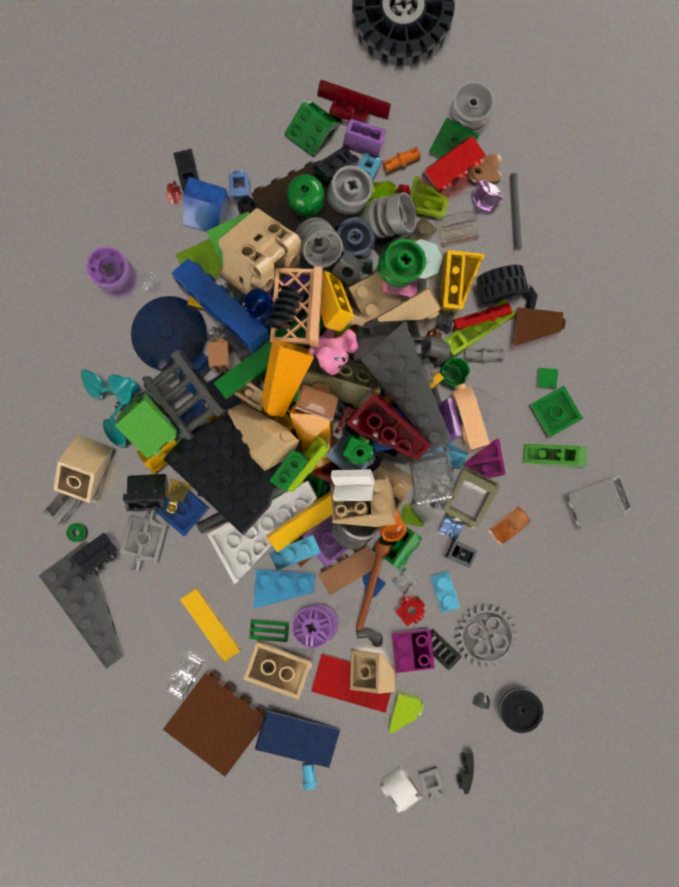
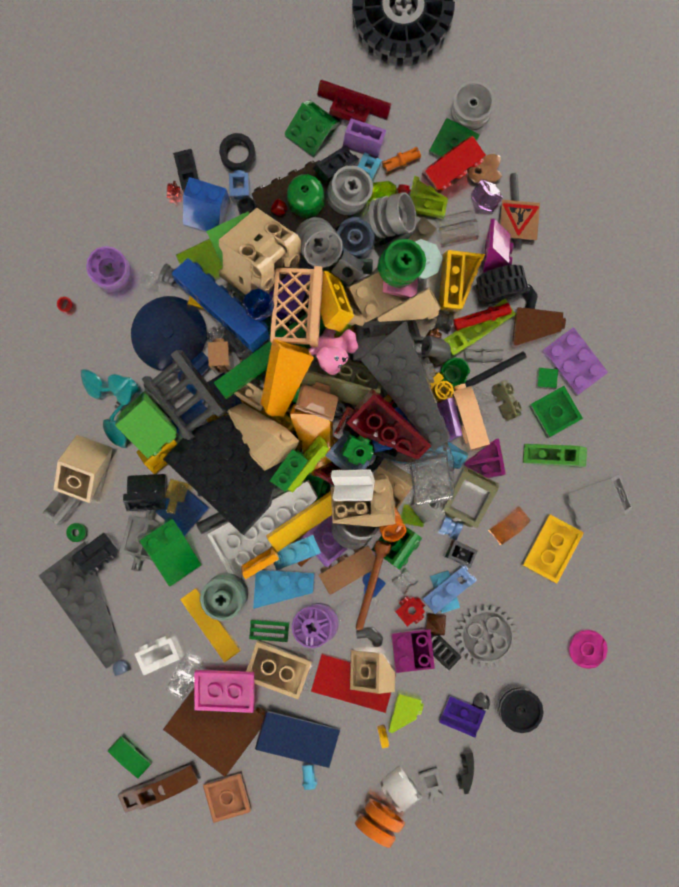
(60, 302): none -> red hinge
(120, 667): none -> sand blue hinge
(129, 757): none -> green slope
(157, 655): none -> white cylinder
(158, 789): none -> reddish brown slope
(165, 275): none -> dark grey wheel
(169, 551): none -> green slope
(223, 596): none -> sand green wheel
(224, 691): none -> dark pink plate
(227, 797): none -> nougat plate
(232, 138): none -> black tyre
(259, 562): none -> light orange tile
(279, 207): none -> red hinge
(284, 308): black piece -> none
(380, 823): none -> orange wheel
(383, 736): none -> yellow tile
(436, 623): none -> reddish brown tile
(442, 394): none -> yellow wheel
(449, 589): none -> medium blue plate
(462, 716): none -> dark purple plate
(496, 369): none -> black bar
(497, 247): none -> magenta slope
(511, 405): none -> olive hinge
(520, 219): none -> medium nougat piece
(553, 548): none -> yellow plate
(575, 361): none -> medium lavender plate
(587, 649): none -> dark pink tile

